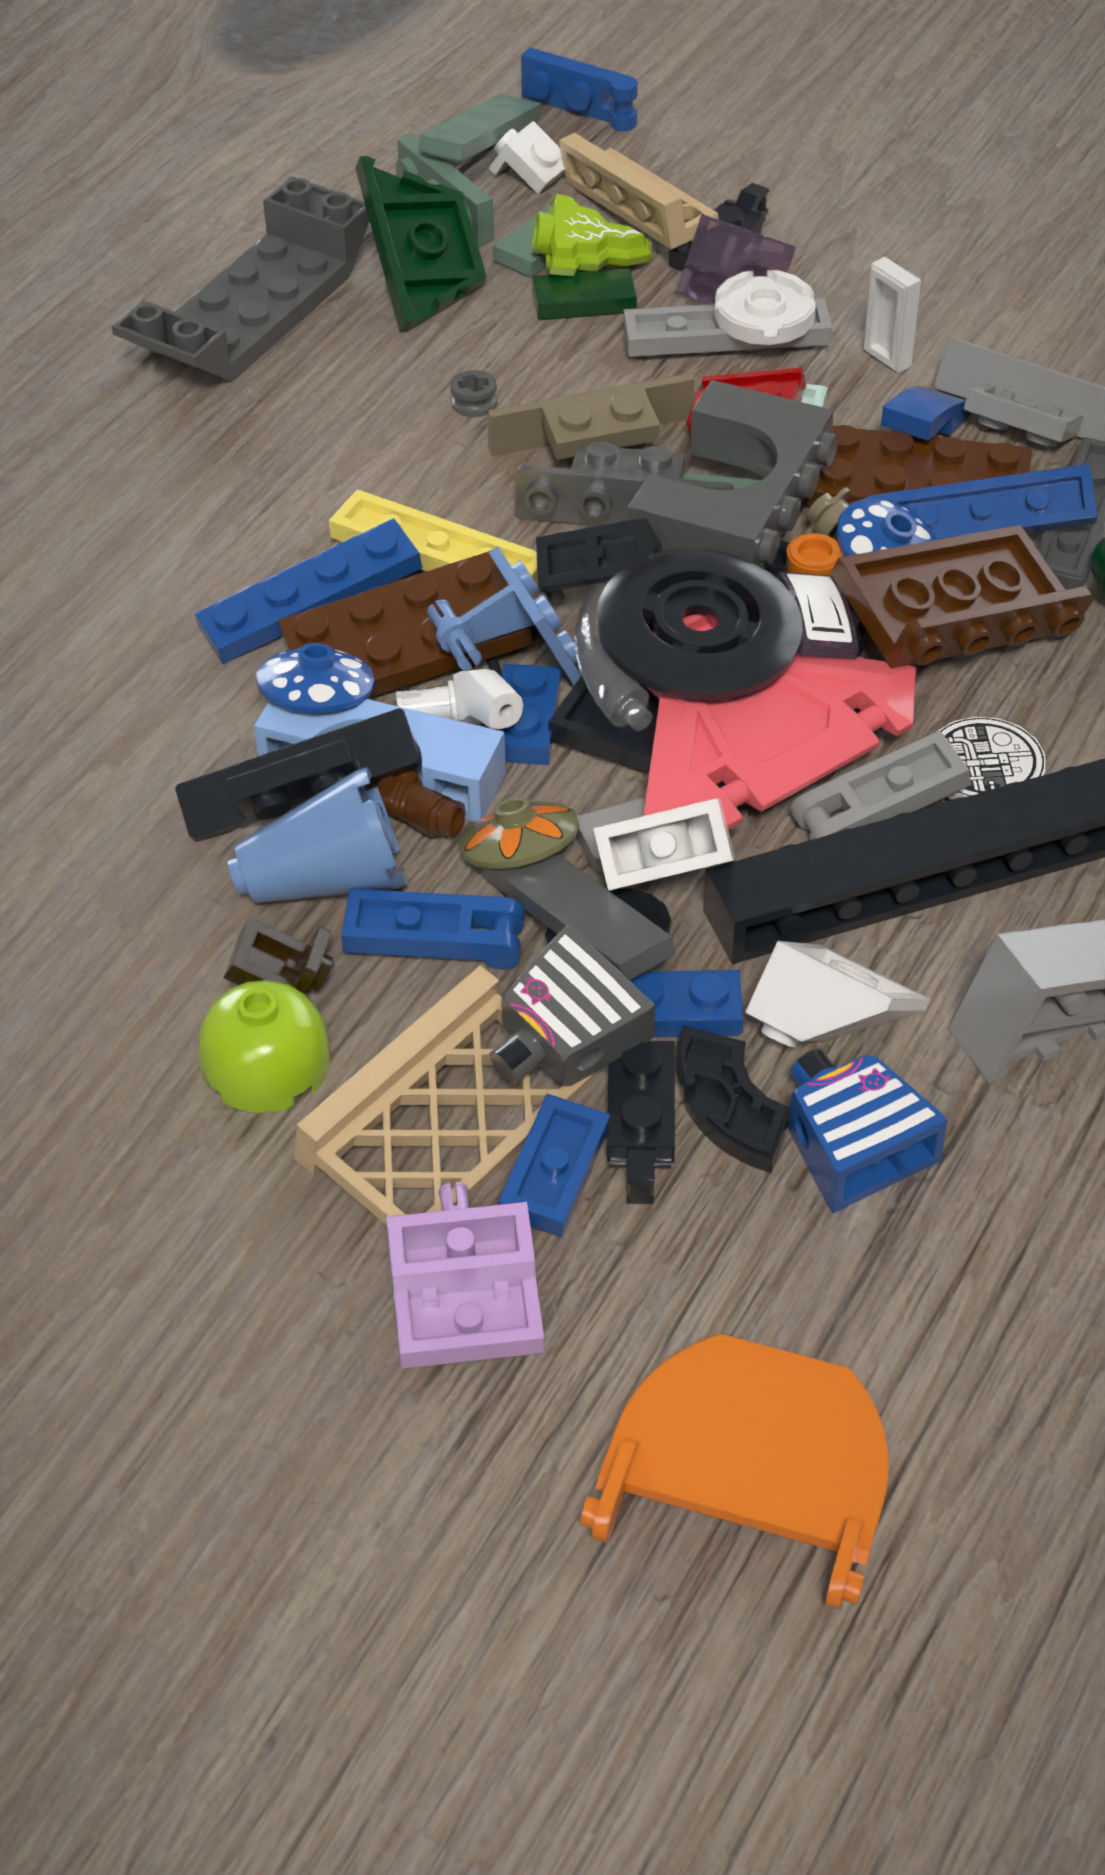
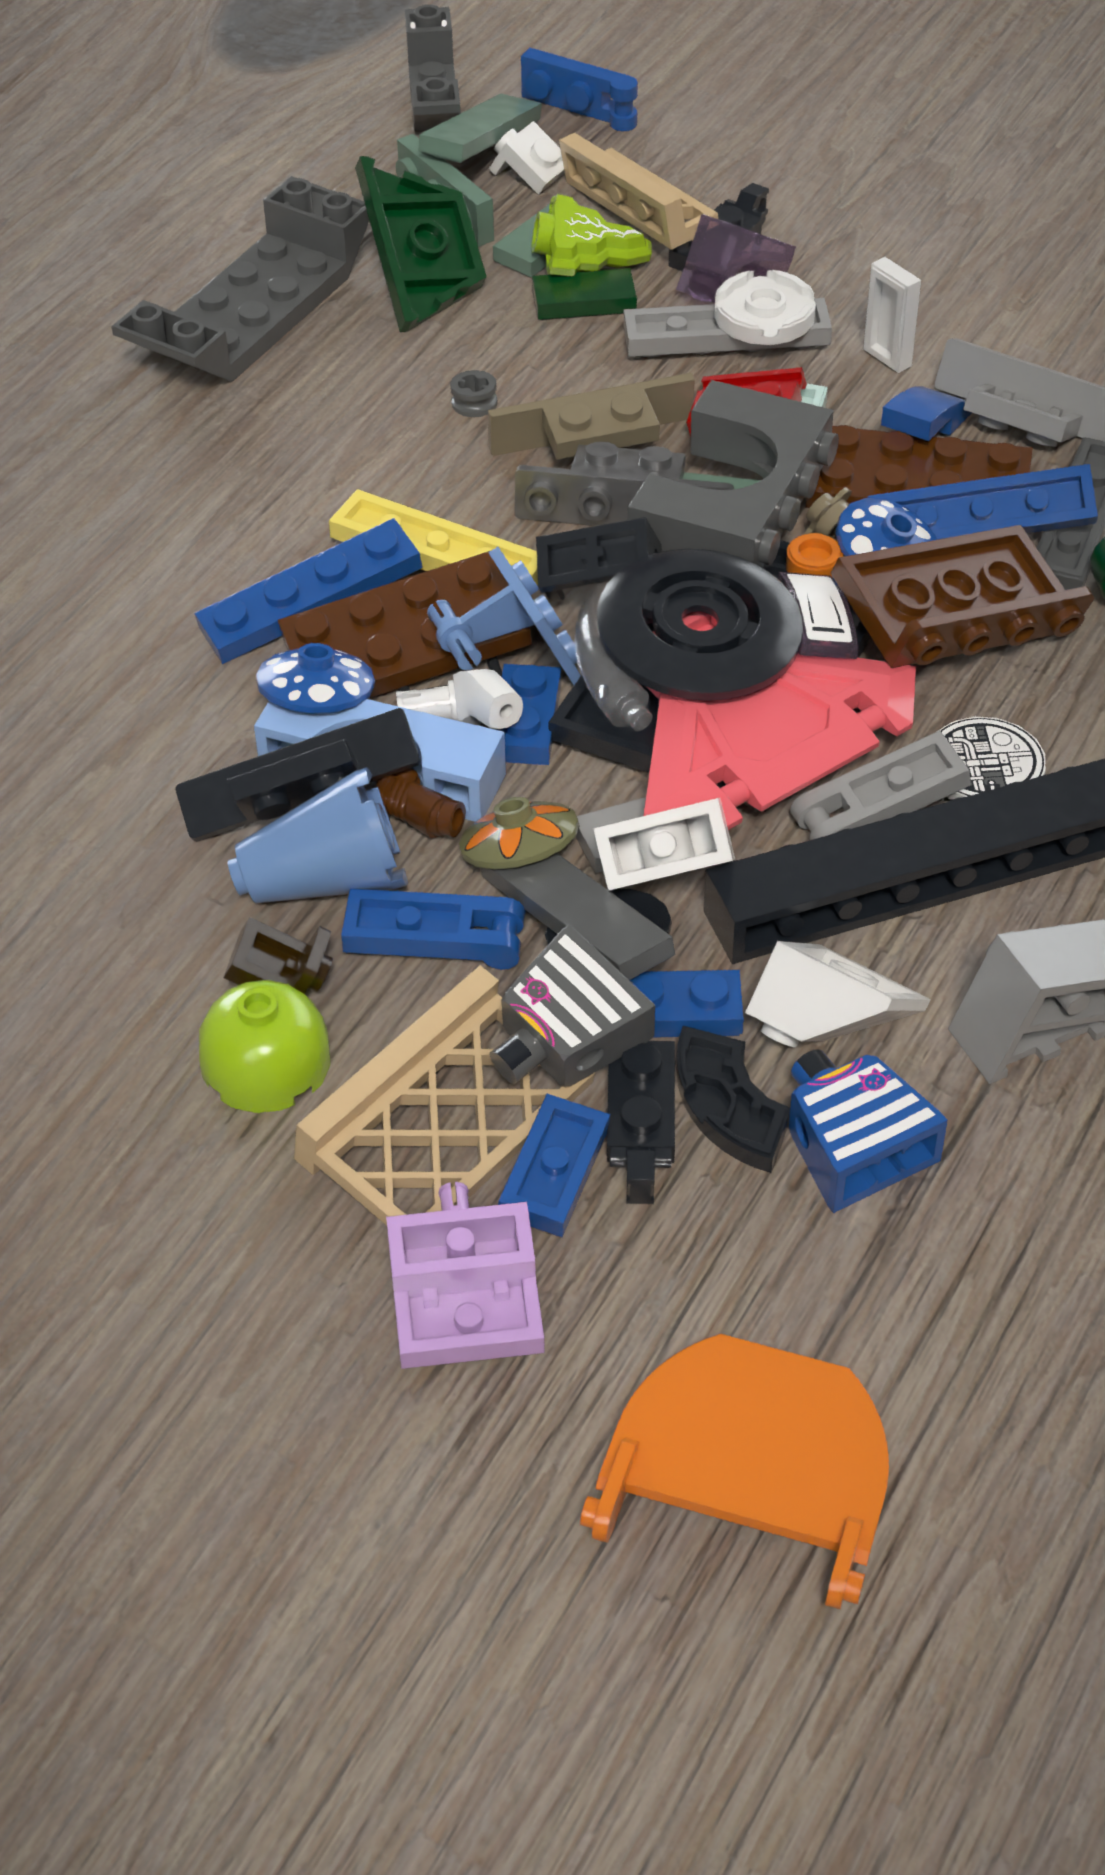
(431, 66): none -> dark grey slope

